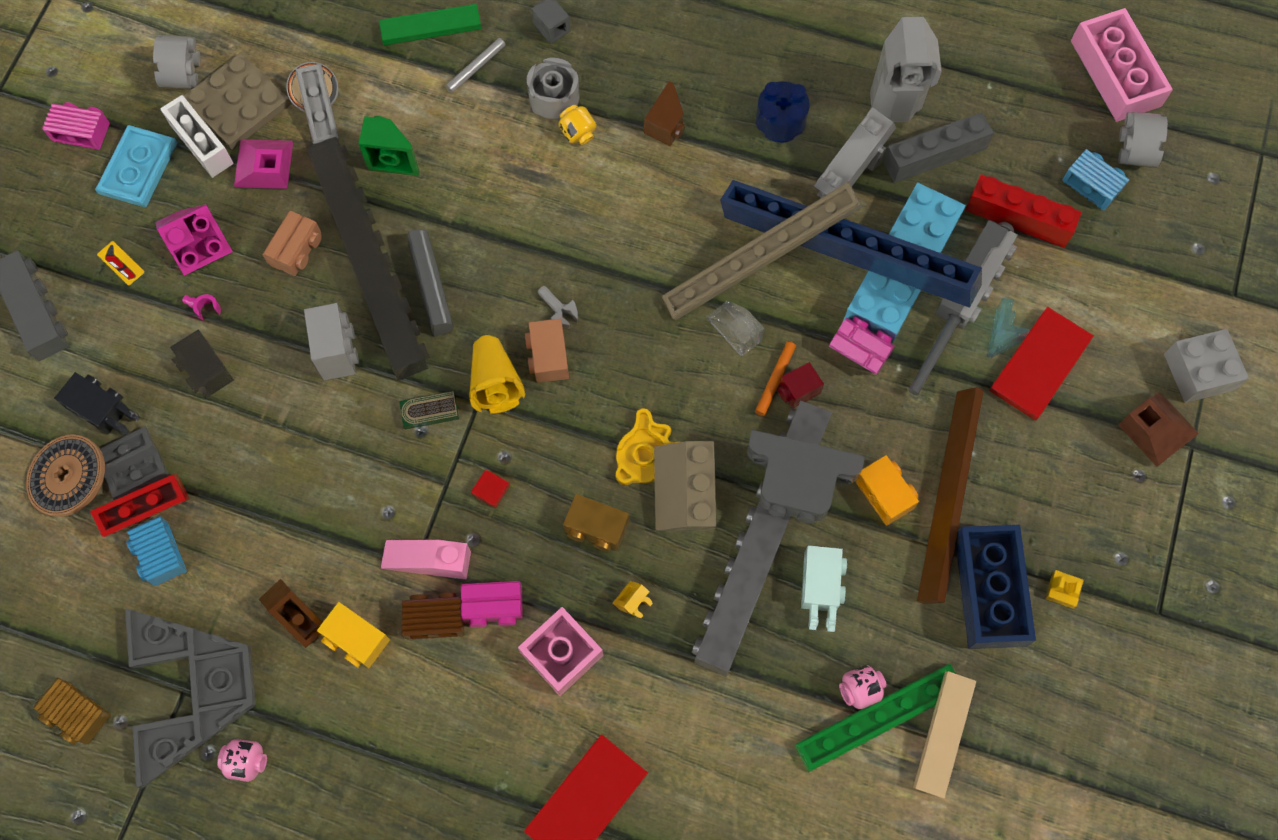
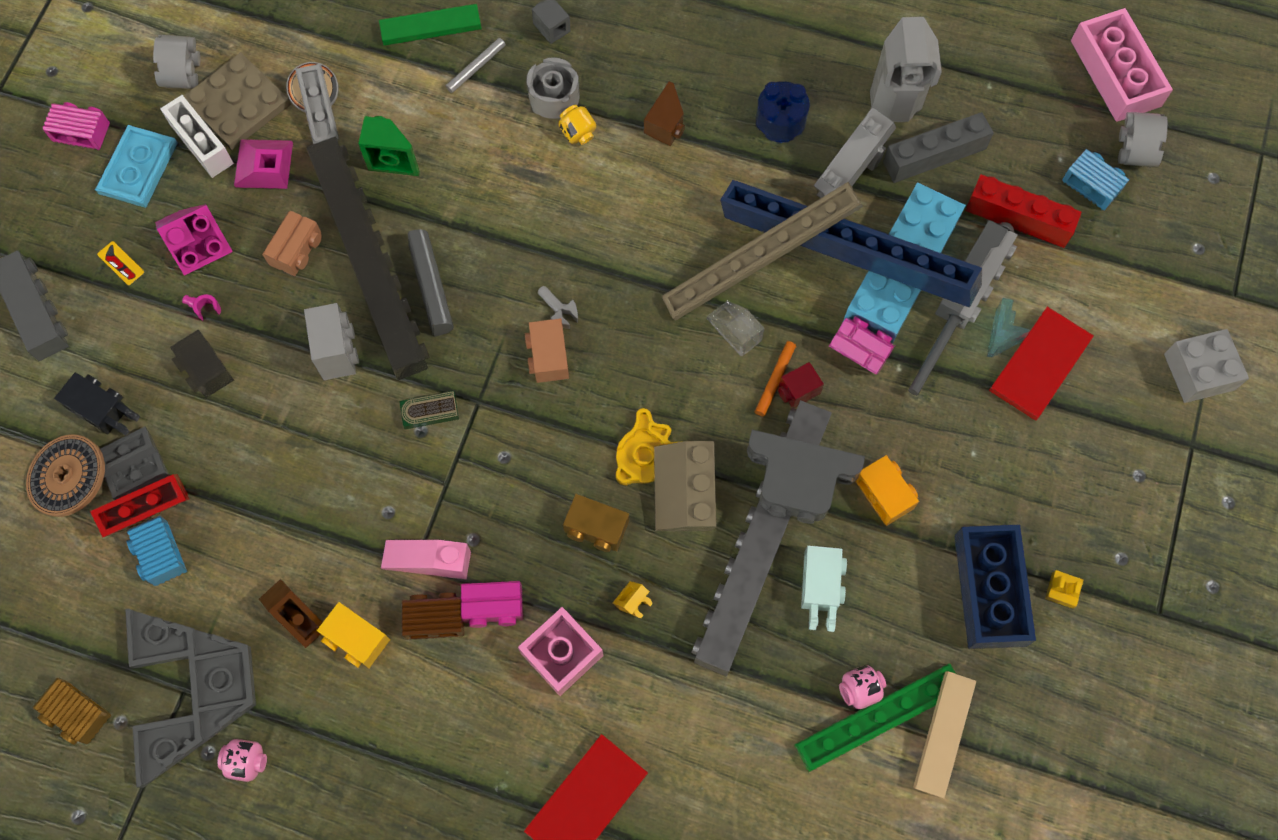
(490, 488): red tile -> none
(493, 377): yellow cone -> none
(950, 497): reddish brown tile -> none
(1157, 428): copper slope -> none

